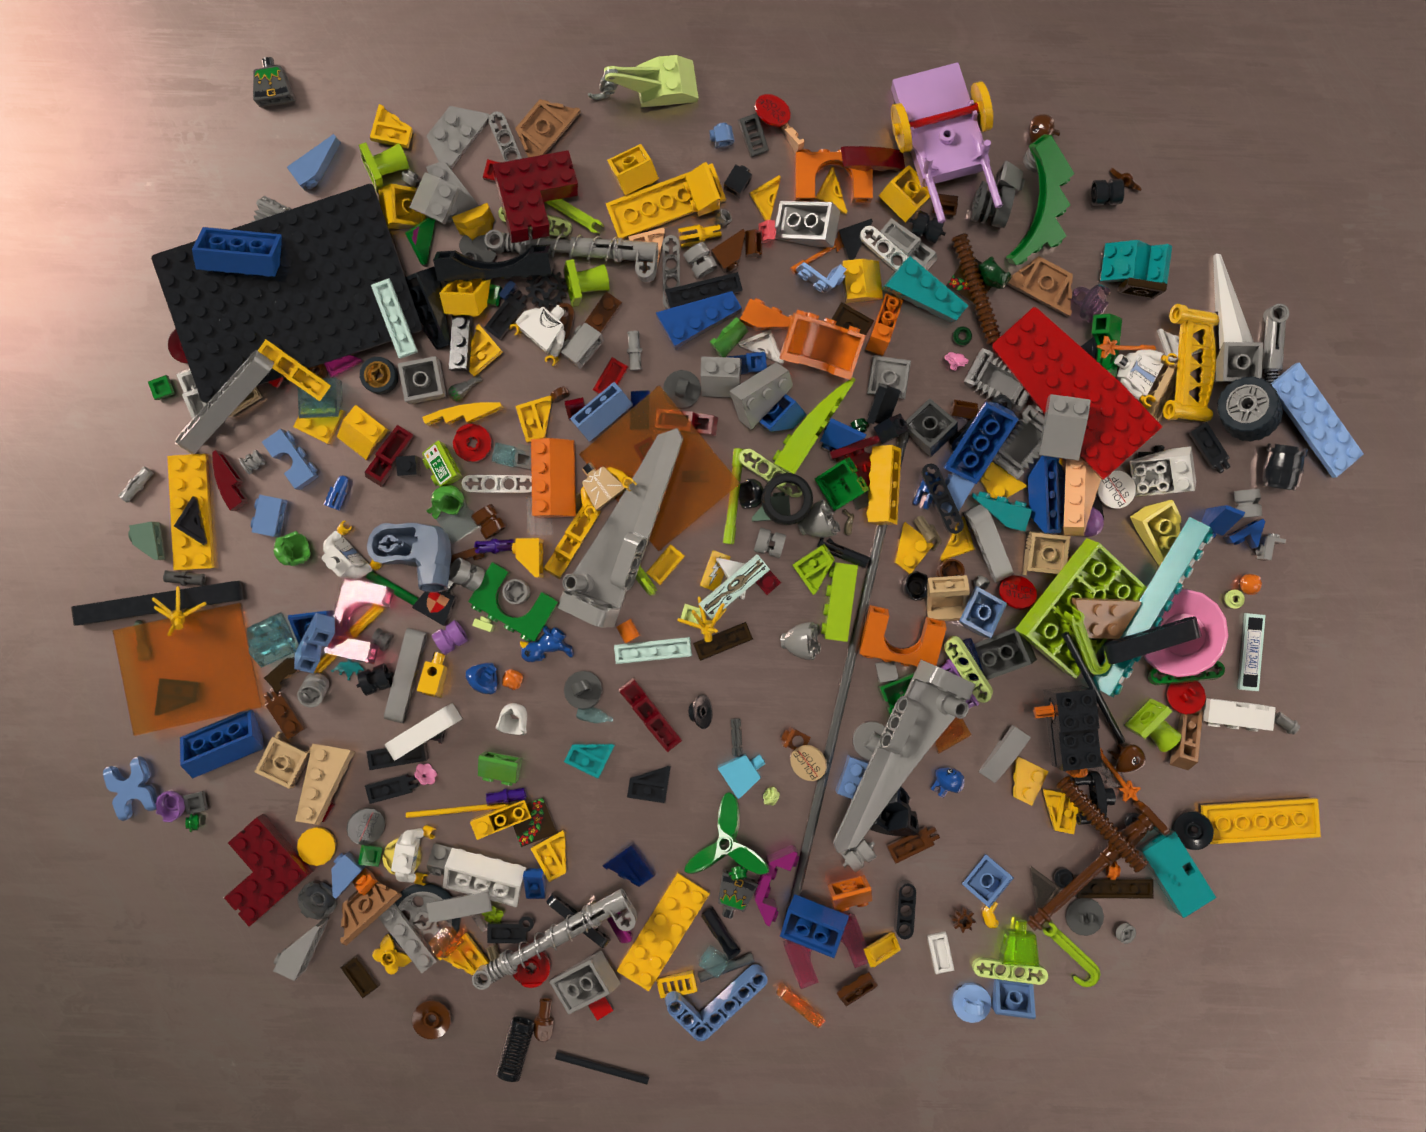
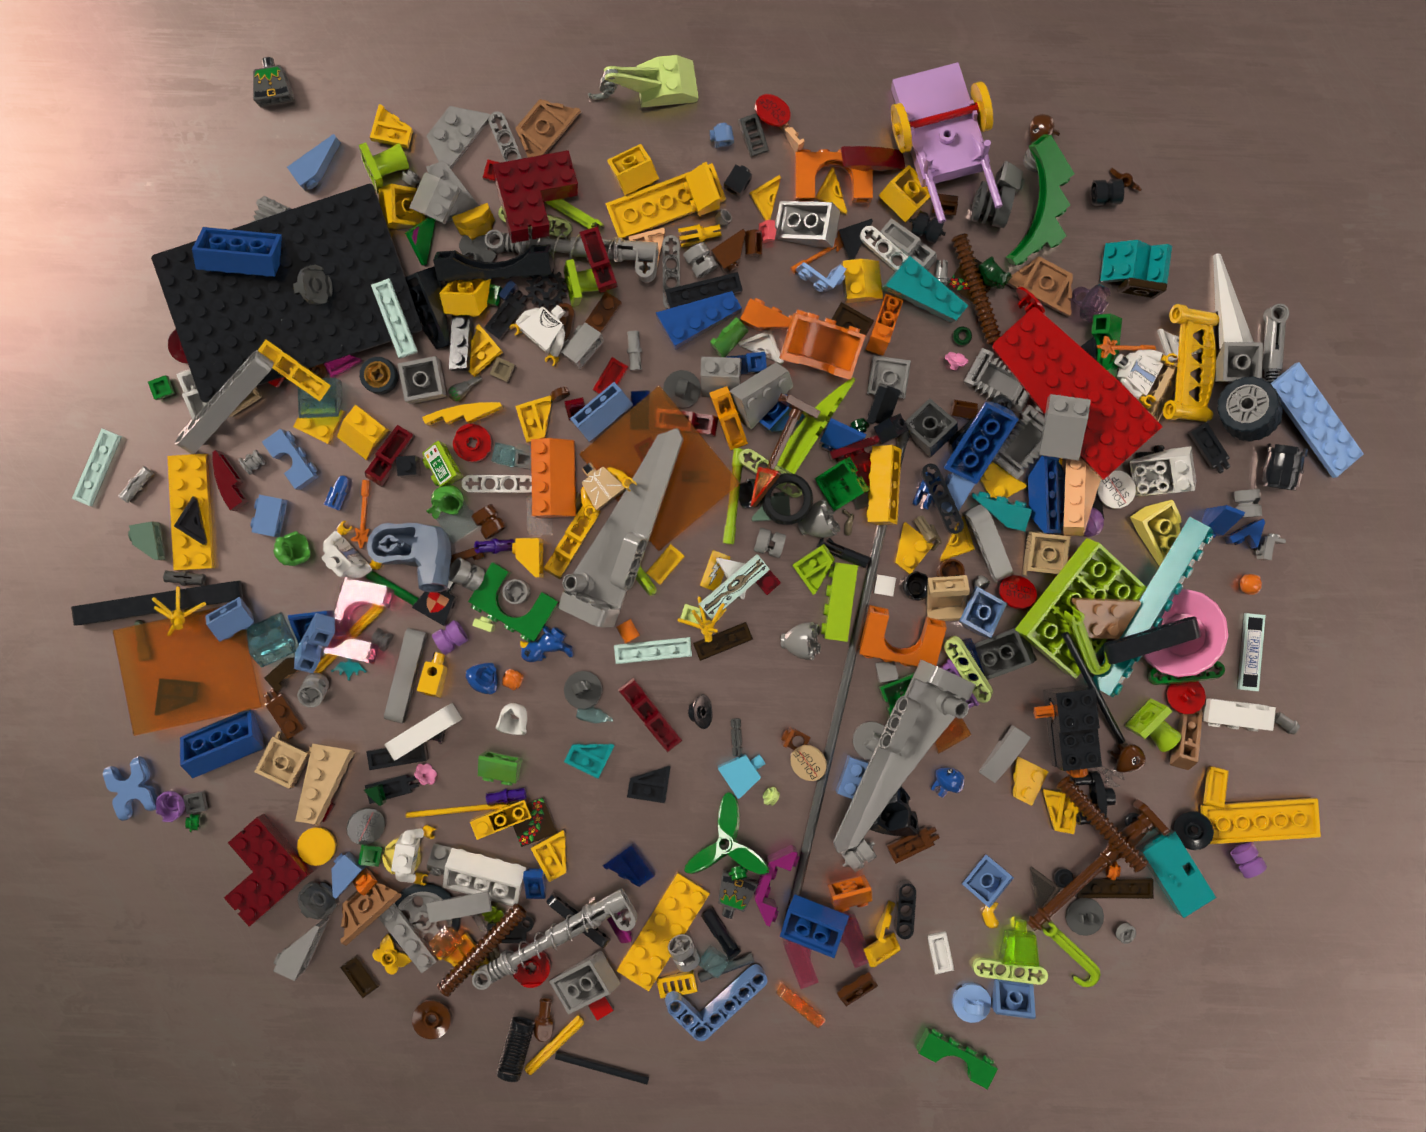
(96, 467): none -> light aqua tile
(229, 619): none -> medium blue brick
(313, 285): none -> dark grey tile
(362, 534): none -> orange piece
(376, 679): black wheel -> none
(377, 794): none -> dark green slope
(481, 950): none -> reddish brown piece
(502, 369): none -> dark tan plate
(554, 1045): none -> yellow axle
(598, 259): none -> dark red slope
(683, 953): none -> light grey wheel
(728, 418): none -> light orange slope
(767, 476): none -> reddish brown piece
(884, 585): none -> white tile
(884, 922): none -> yellow tile
(936, 1046): none -> green arch
(941, 273): none -> light grey pin
(966, 923): reddish brown gear -> none
(1028, 300): none -> red piece
(1128, 789): orange piece -> none
(1215, 787): none -> yellow tile
(1229, 599): yellowish green plate -> none
(1250, 863): none -> medium lavender wheel

